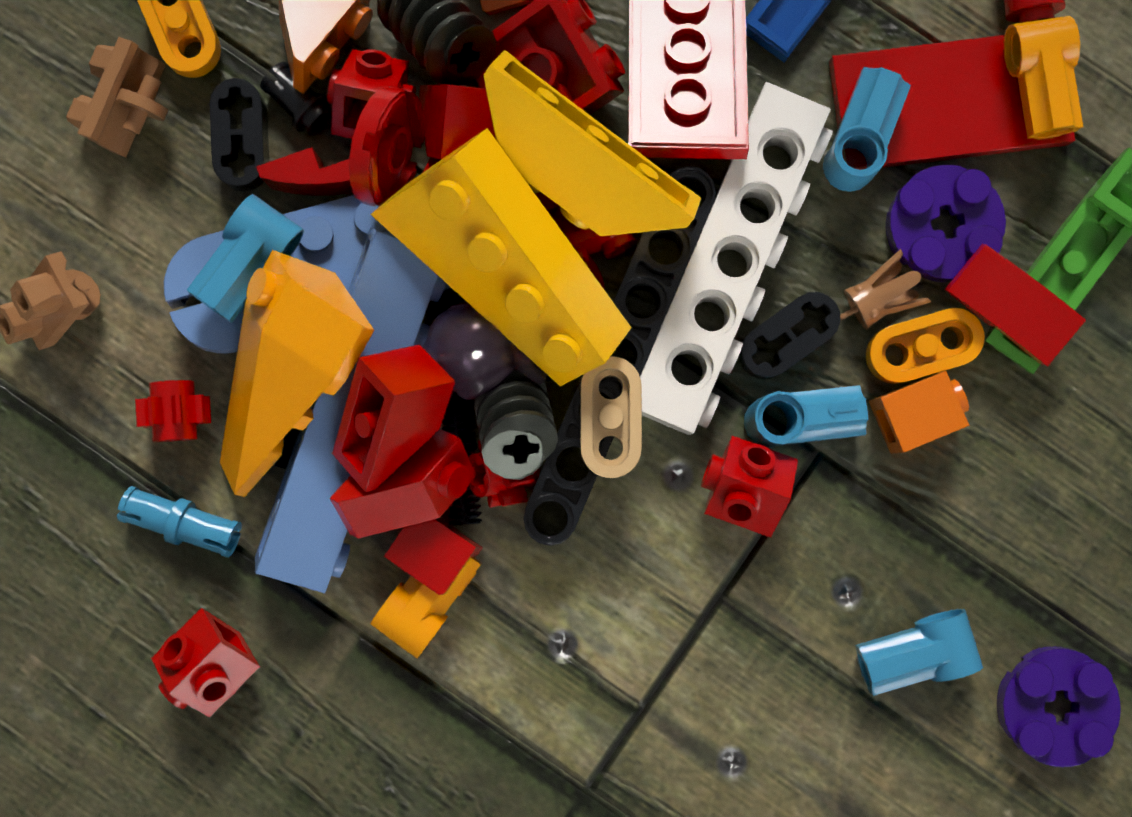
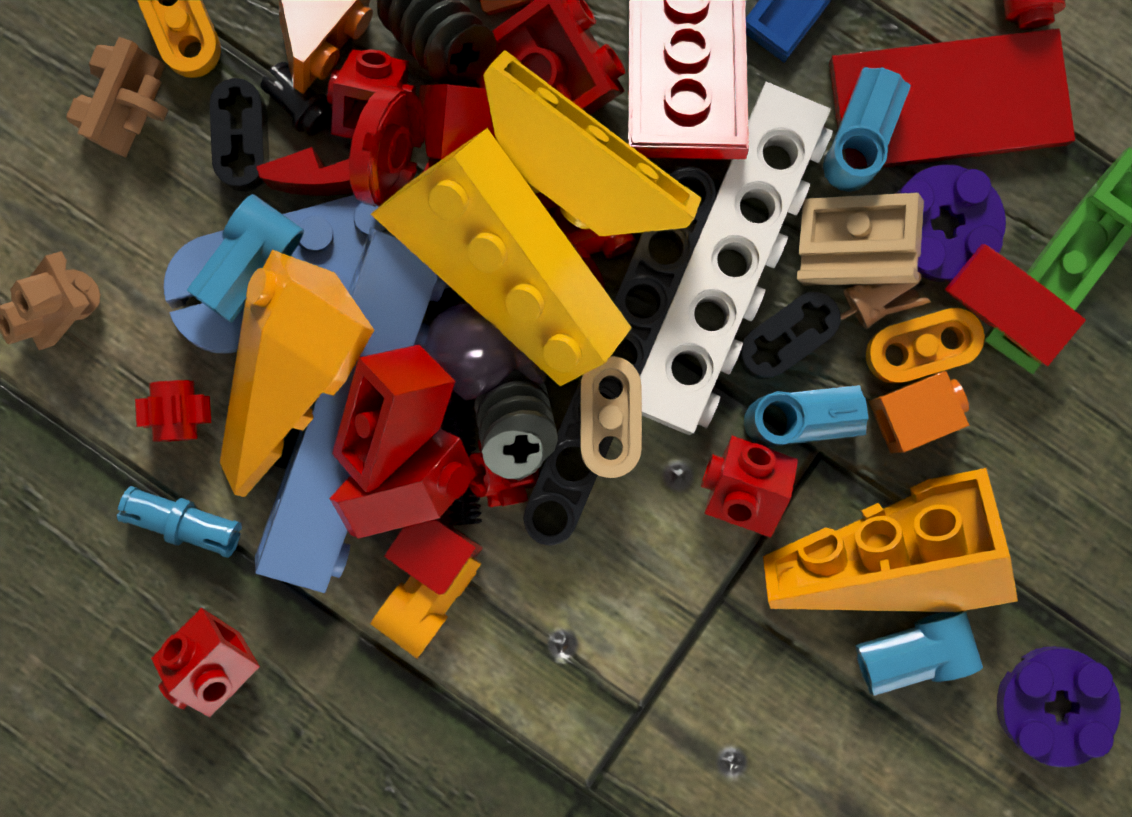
(861, 239): none -> tan plate
(920, 554): none -> light orange wedge
(1044, 61): light orange piece -> none

